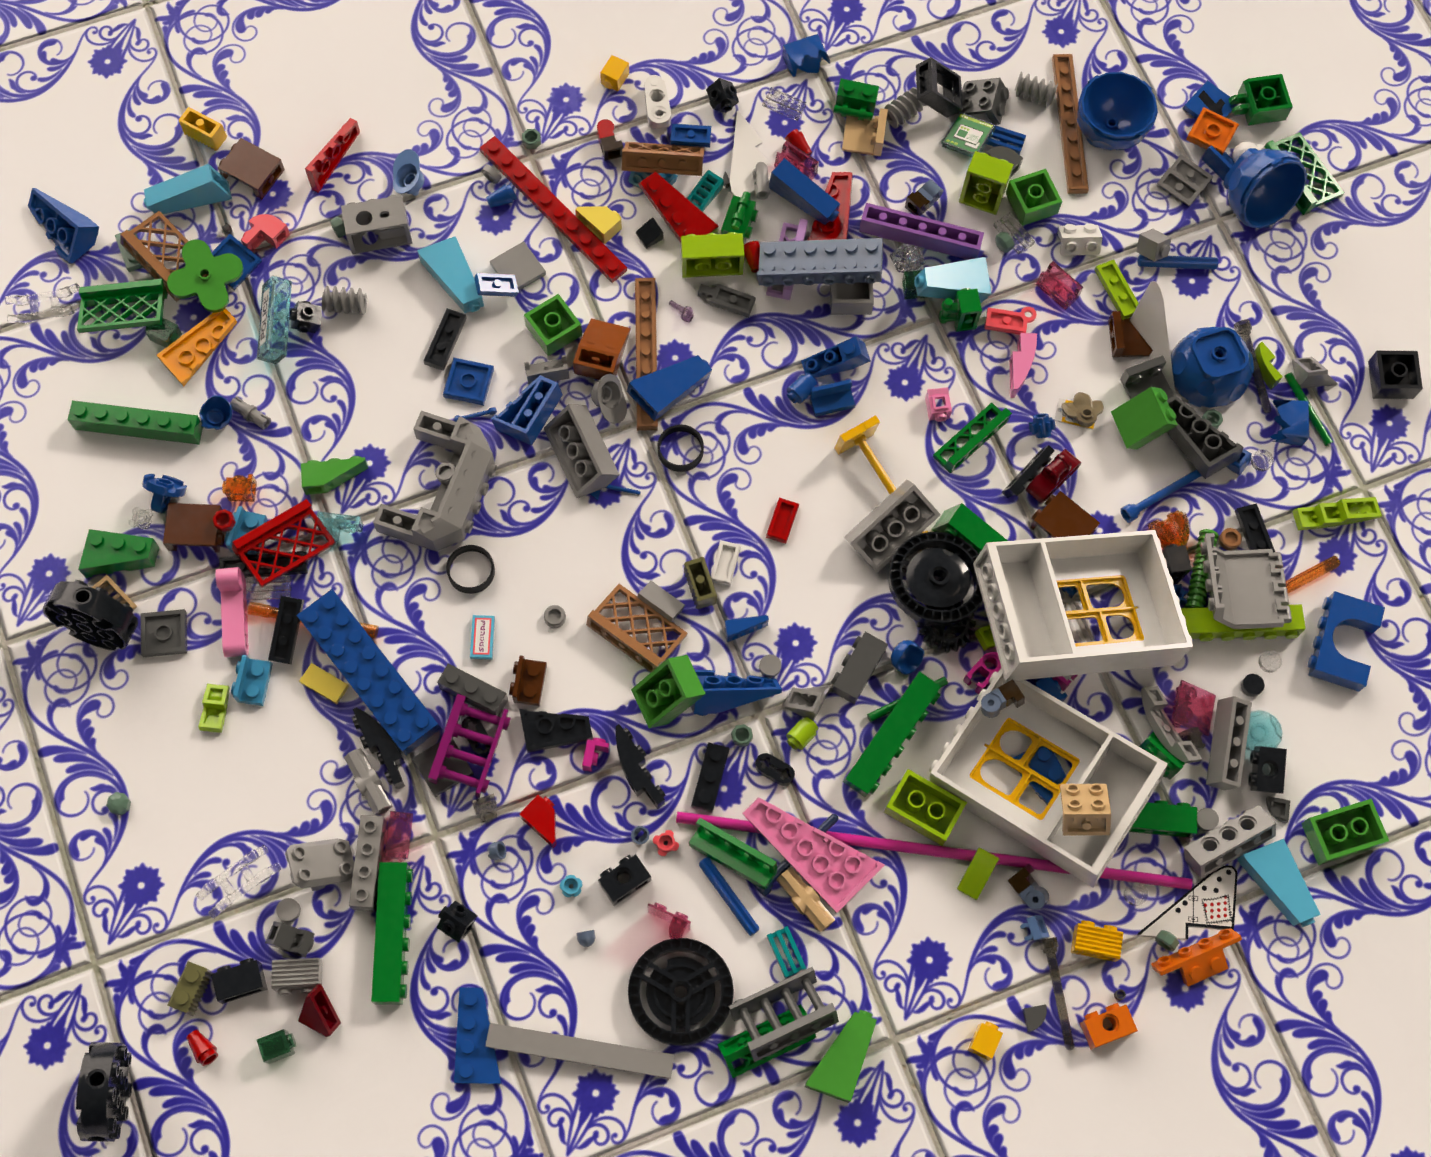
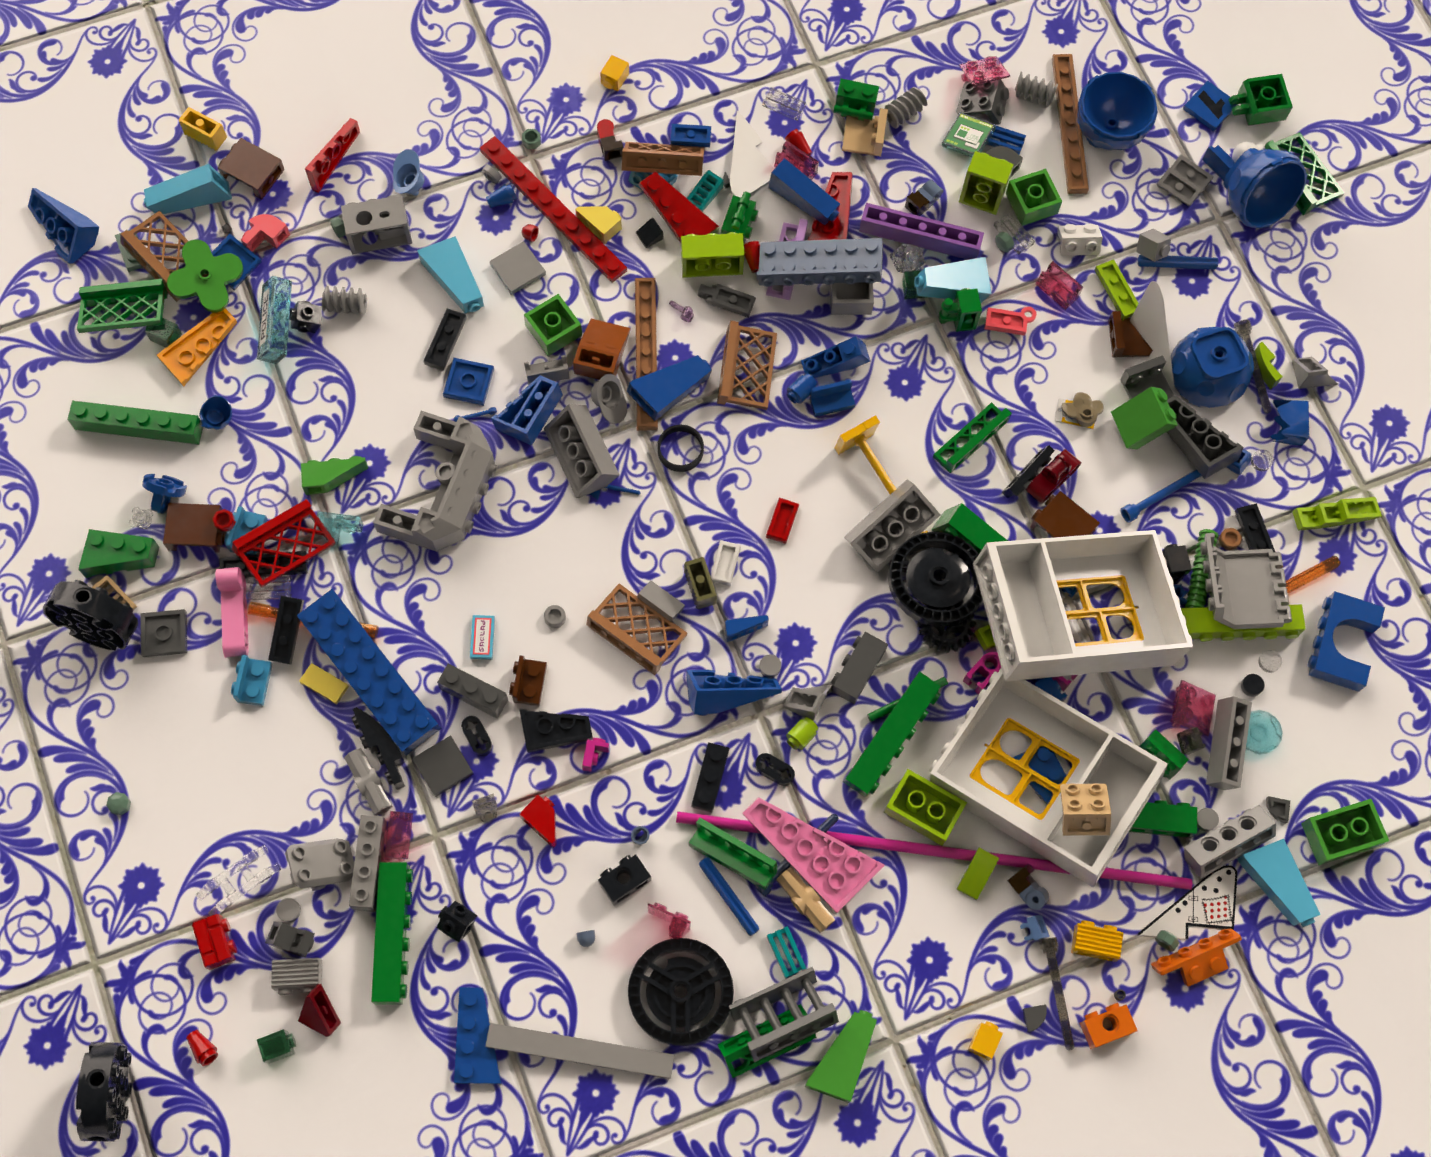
(33, 300): clear piece -> none
(190, 988): olive brick -> none
(214, 708): lime slope -> none
(214, 941): none -> red brick
(238, 981): black piece -> none
(240, 488): clear orange brick -> none
(250, 413): light grey pin -> none
(447, 750): magenta fence -> none
(468, 548): black tyre -> none
(496, 284): plate -> none
(497, 850): sand blue hinge -> none
(530, 232): none -> red hinge
(576, 882): medium azure plate -> none
(631, 761): black slope -> none
(656, 91): white piece -> none
(659, 841): coral plate -> none
(668, 691): bright green brick -> none
(722, 95): black brick -> none
(729, 367): none -> medium nougat fence
(742, 735): sand green tile -> none
(761, 181): light grey bar -> none
(804, 55): blue piece -> none
(907, 656): blue hair -> none
(927, 76): black window -> none
(938, 413): bright pink window -> none
(983, 70): none -> clear pink hinge
(1001, 698): leg -> none
(1021, 361): bright pink slope -> none
(1042, 425): blue gear -> none
(1135, 894): clear tile -> none
(1153, 705): light grey slope -> none
(1172, 530): clear orange piece -> none
(1212, 130): orange tile -> none
(1214, 417): sand green tile -> none
(1275, 779): black brick -> none
(1312, 414): green bar -> none
(1395, 374): black brick -> none

